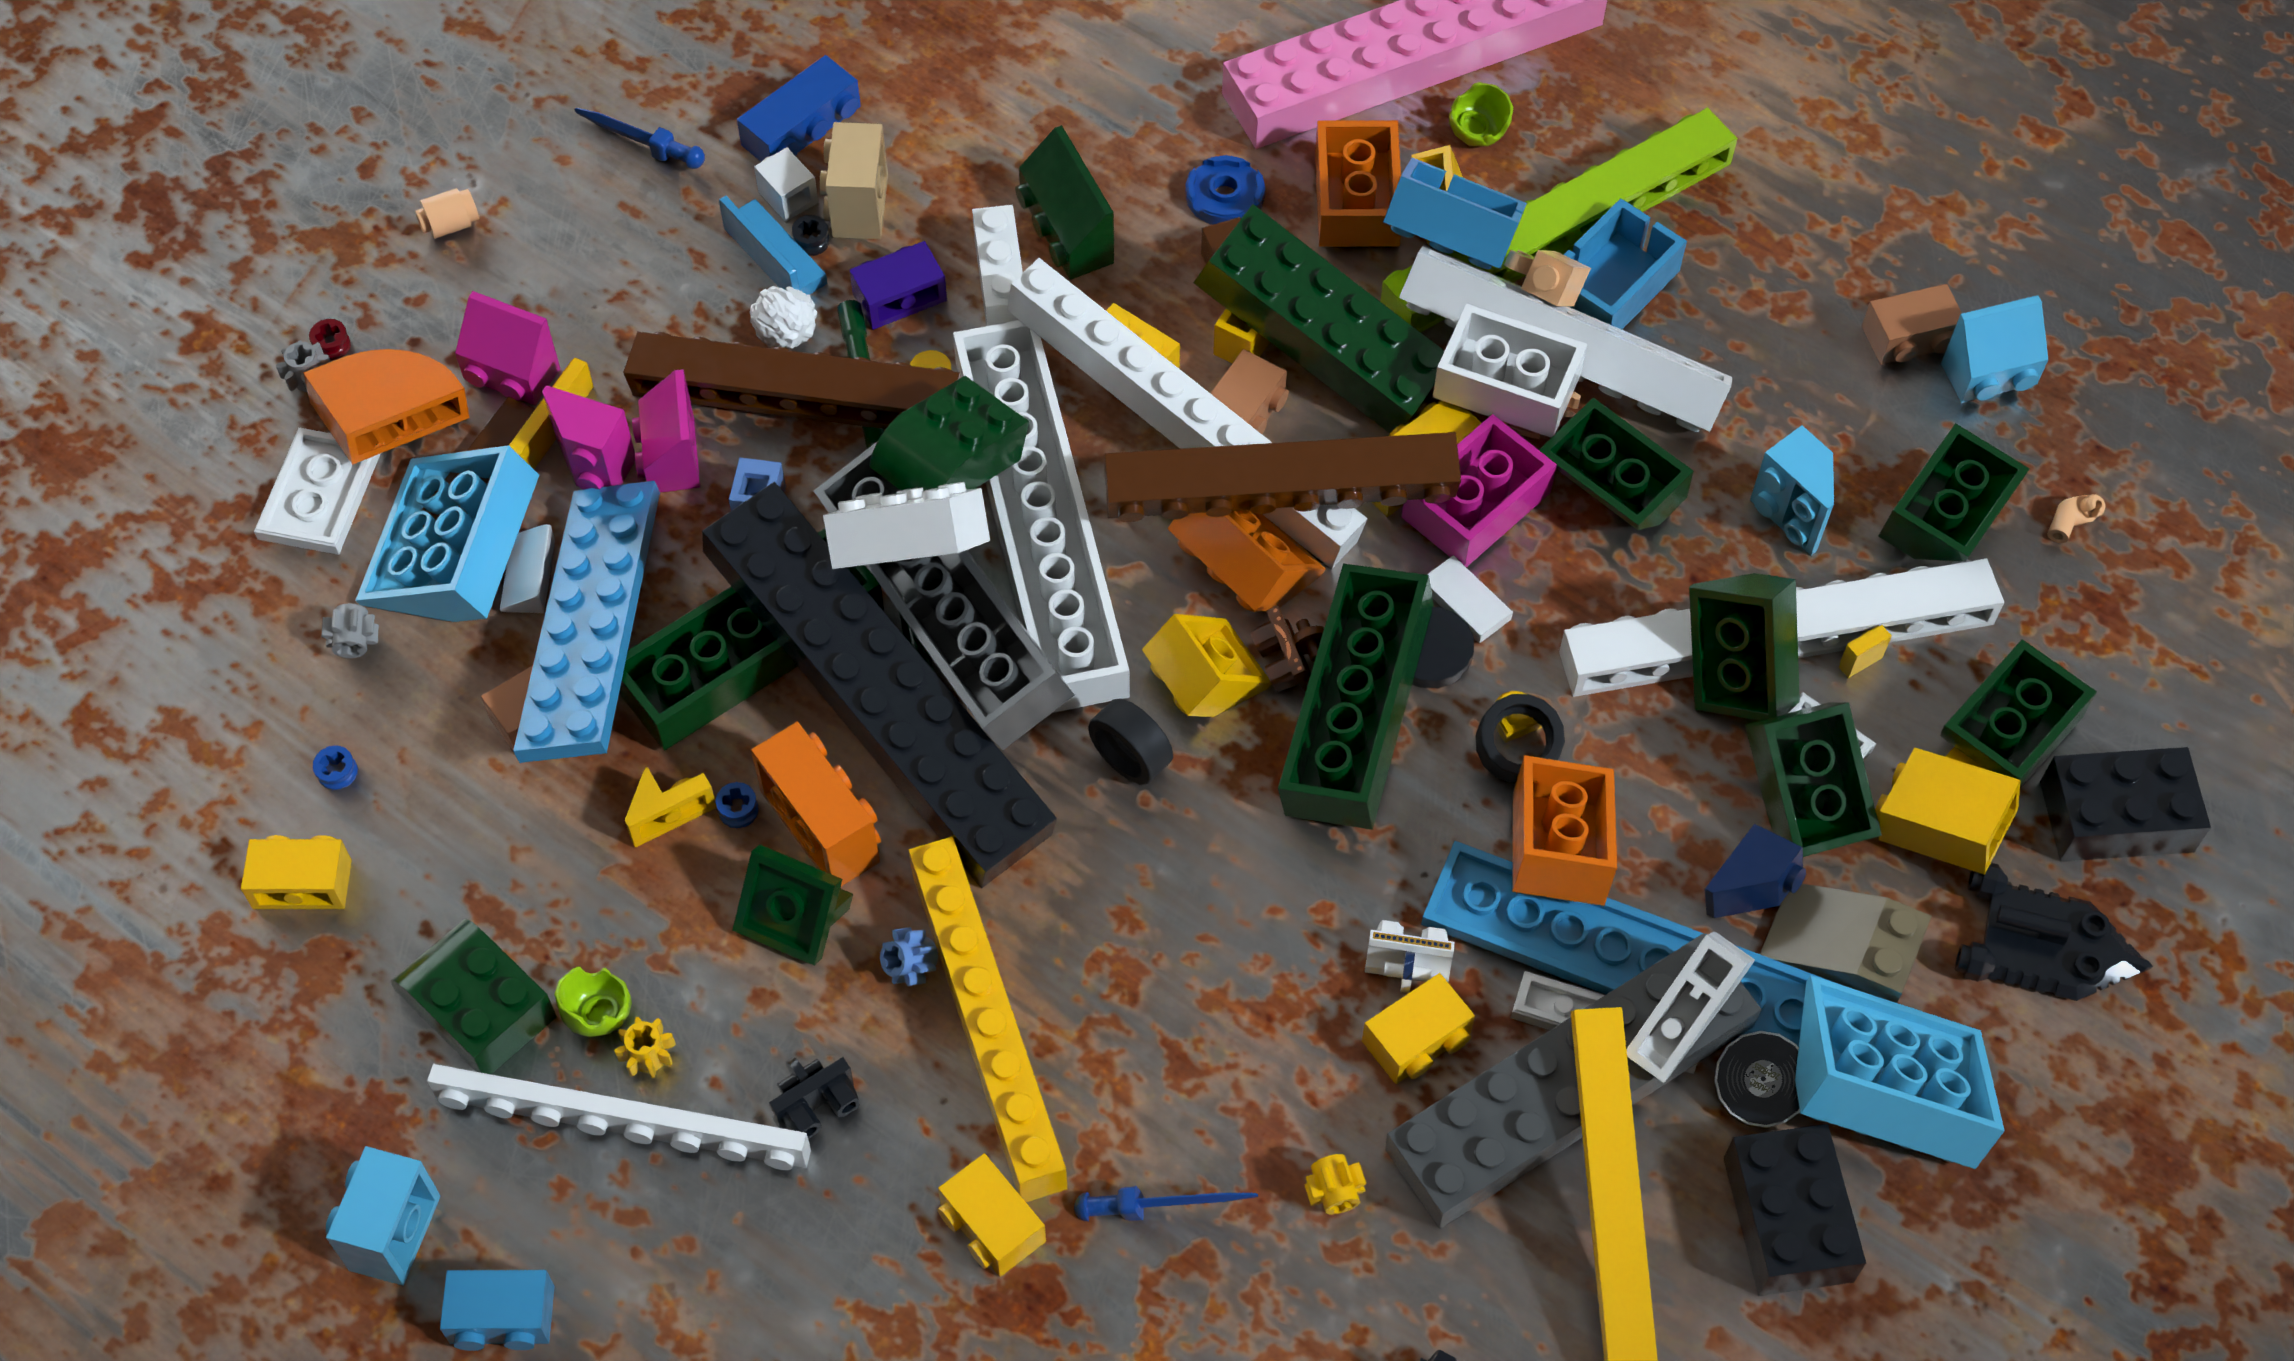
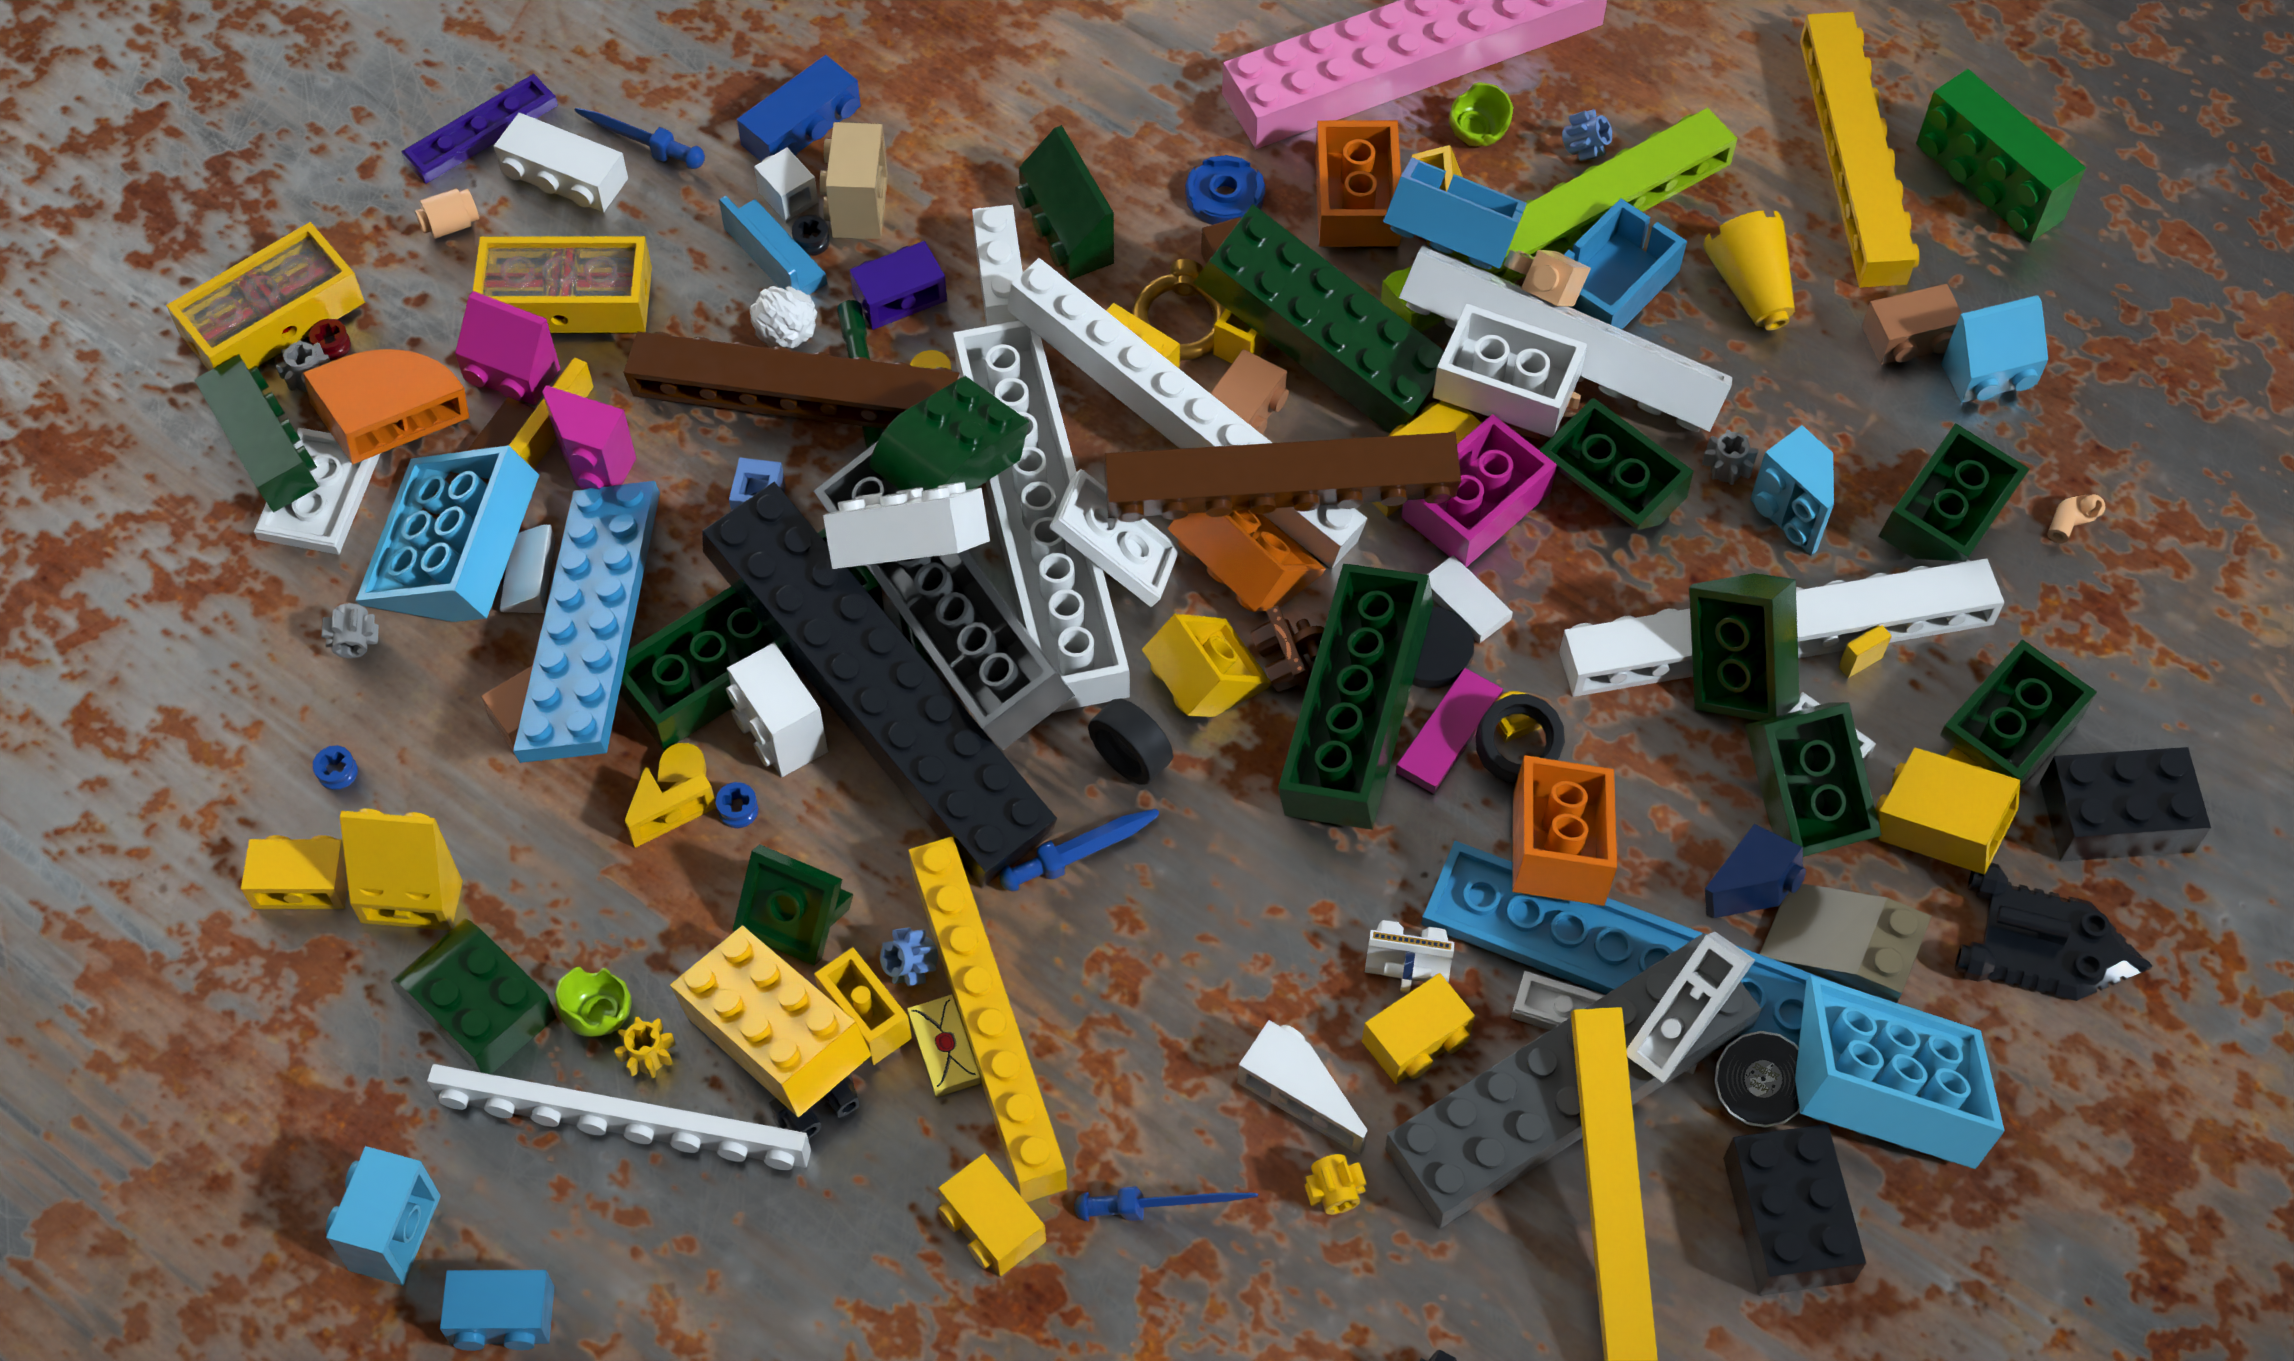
(256, 432): none -> dark green brick
(267, 300): none -> brick
(399, 870): none -> yellow slope
(477, 128): none -> dark purple tile
(561, 162): none -> white brick
(570, 280): none -> brick
(667, 436): dark pink slope -> none
(680, 762): none -> yellow tile
(771, 1020): none -> yellow brick
(776, 710): none -> white brick
(817, 803): orange brick -> none
(866, 1000): none -> yellow brick
(944, 1046): none -> light yellow tile
(1053, 859): none -> blue sword
(1128, 551): none -> white tile
(1180, 280): none -> pearl gold piece
(1293, 1078): none -> white slope
(1448, 731): none -> dark pink tile
(1587, 135): none -> medium blue gear
(1730, 457): none -> light grey gear
(1755, 266): none -> yellow cone
(1858, 150): none -> yellow brick
(1999, 155): none -> green brick

